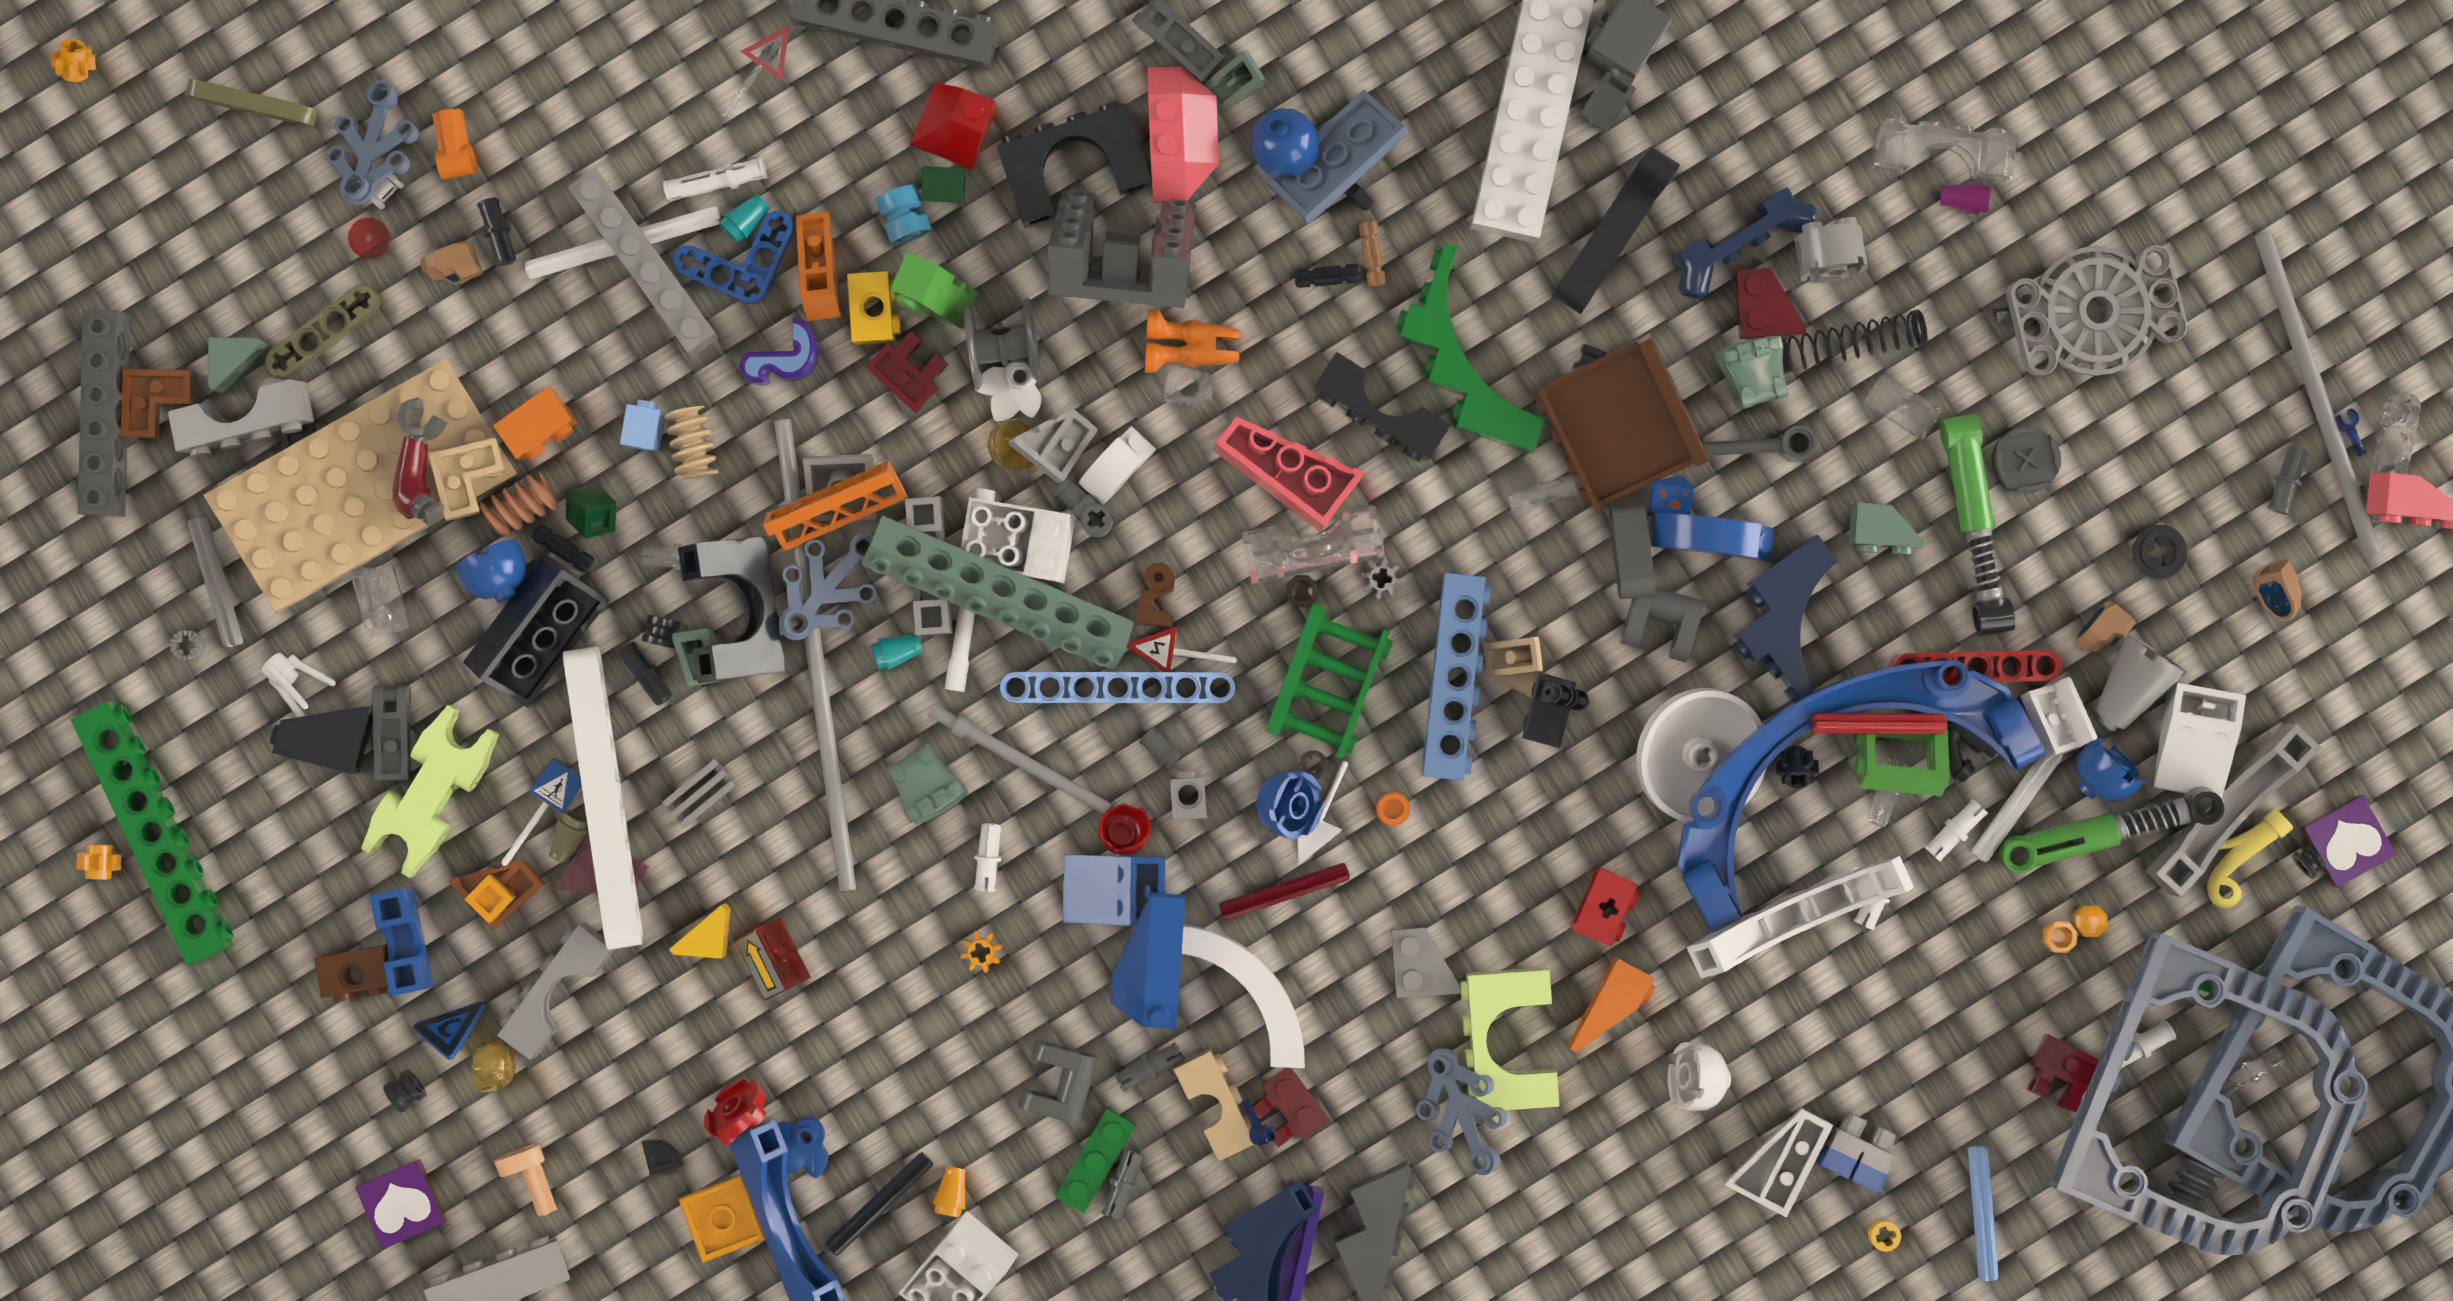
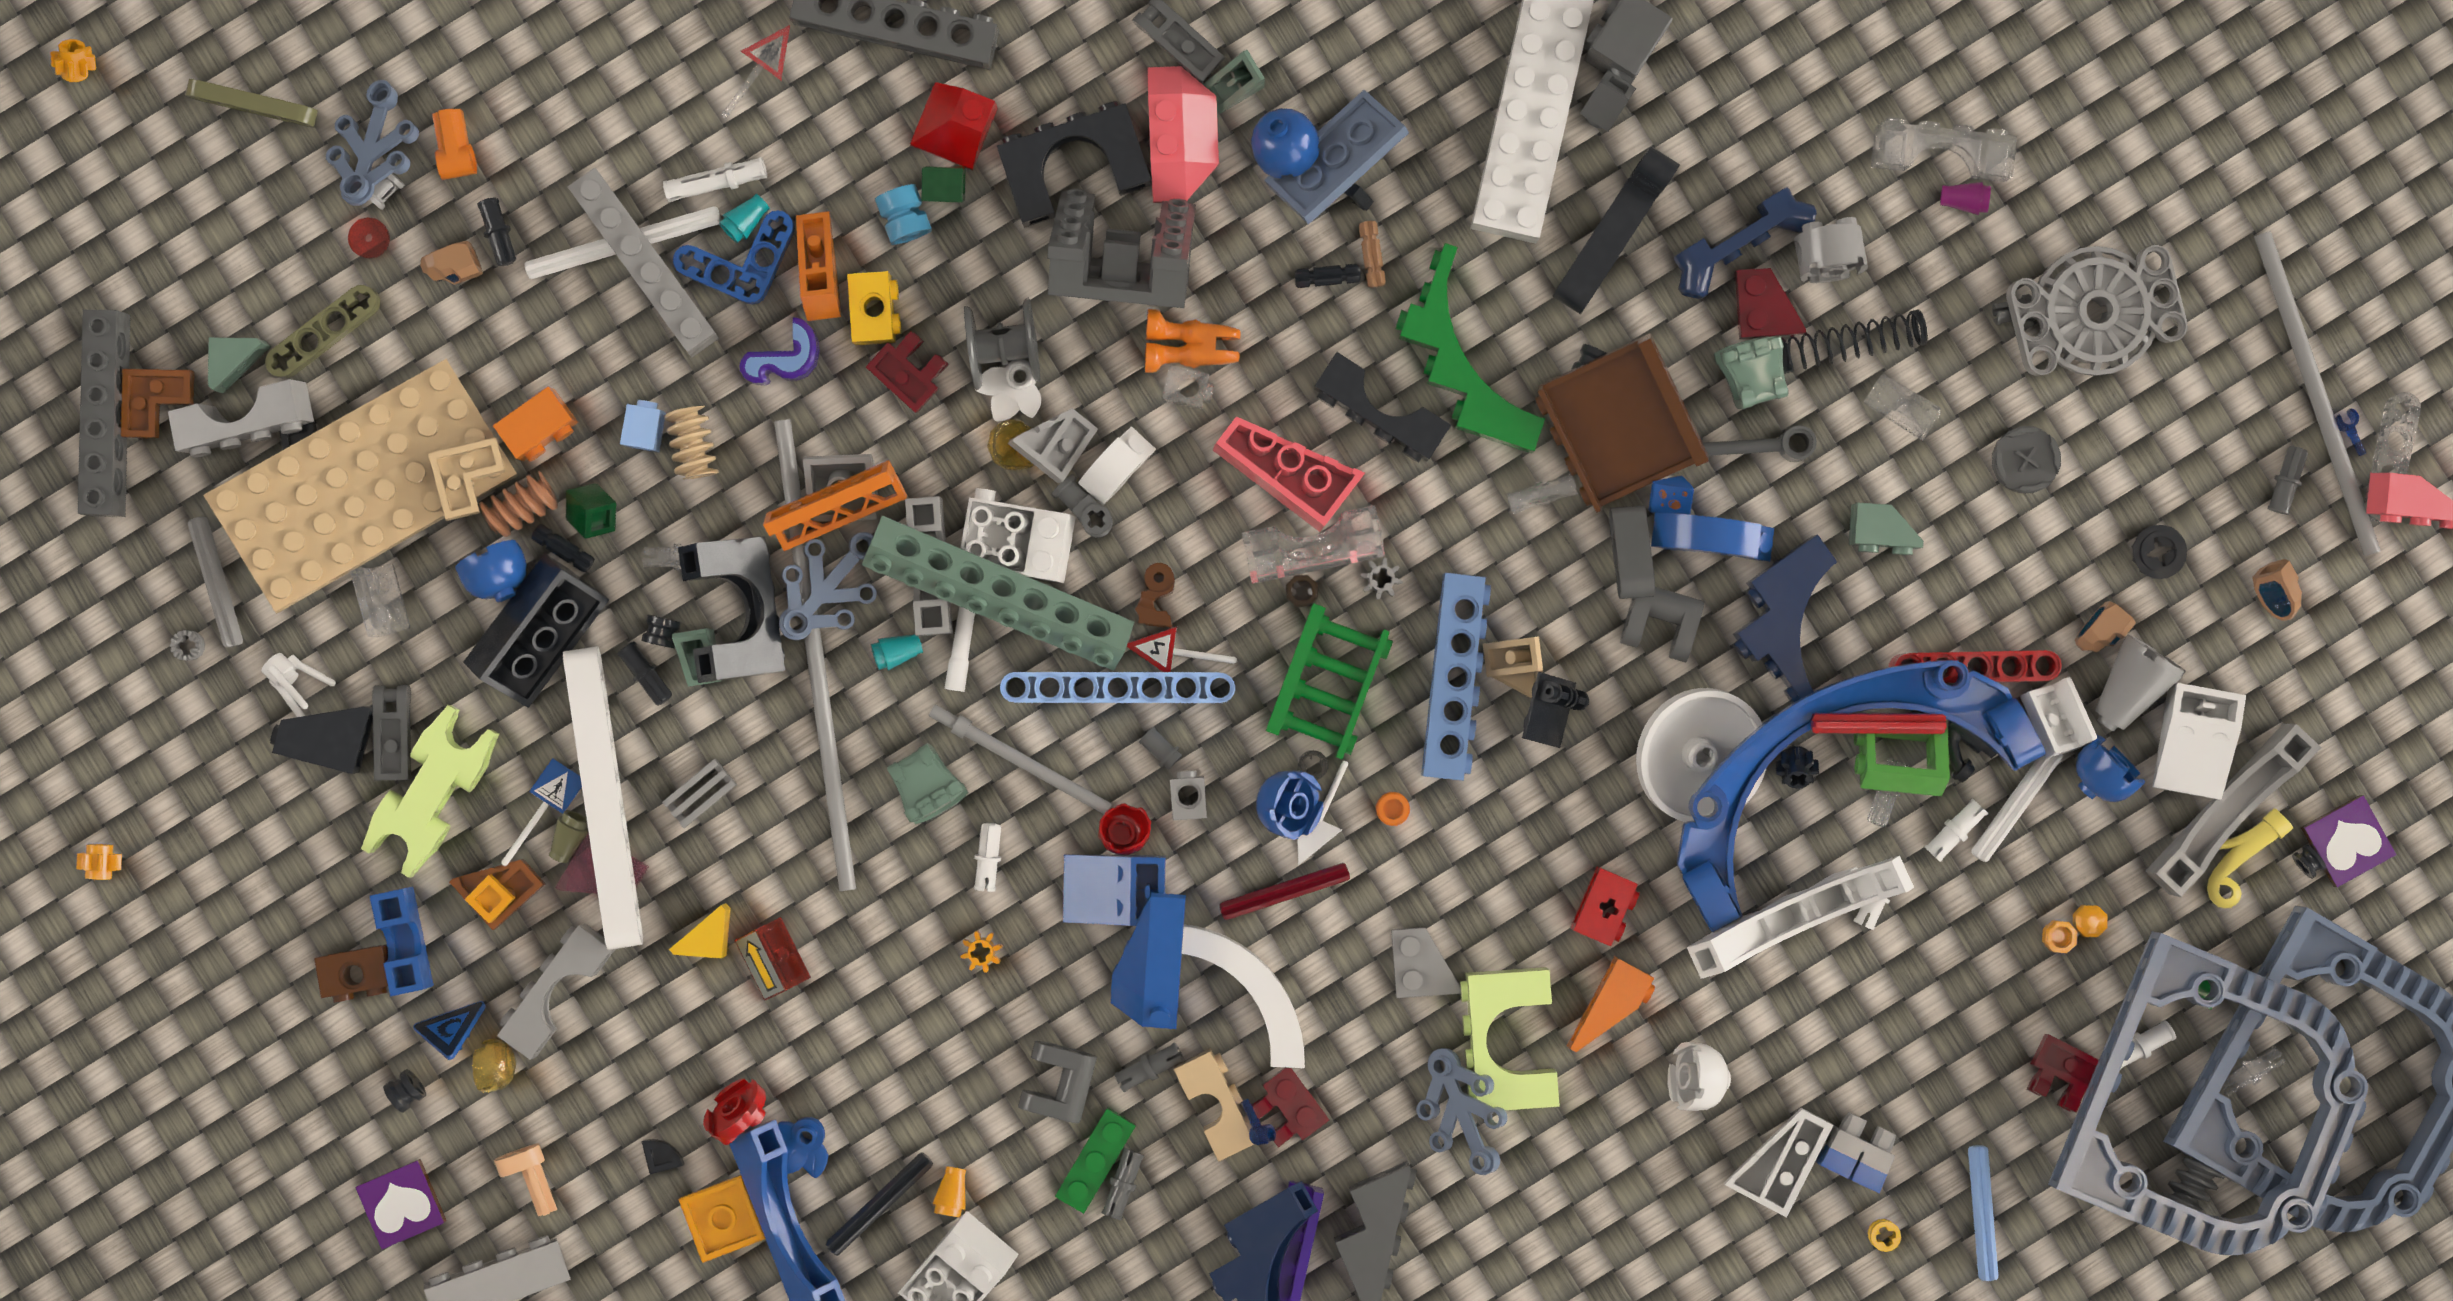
(150, 854): green brick -> none
(409, 484): piece -> none
(931, 290): bright green wedge -> none
(1963, 442): piece -> none
(2107, 830): piece -> none

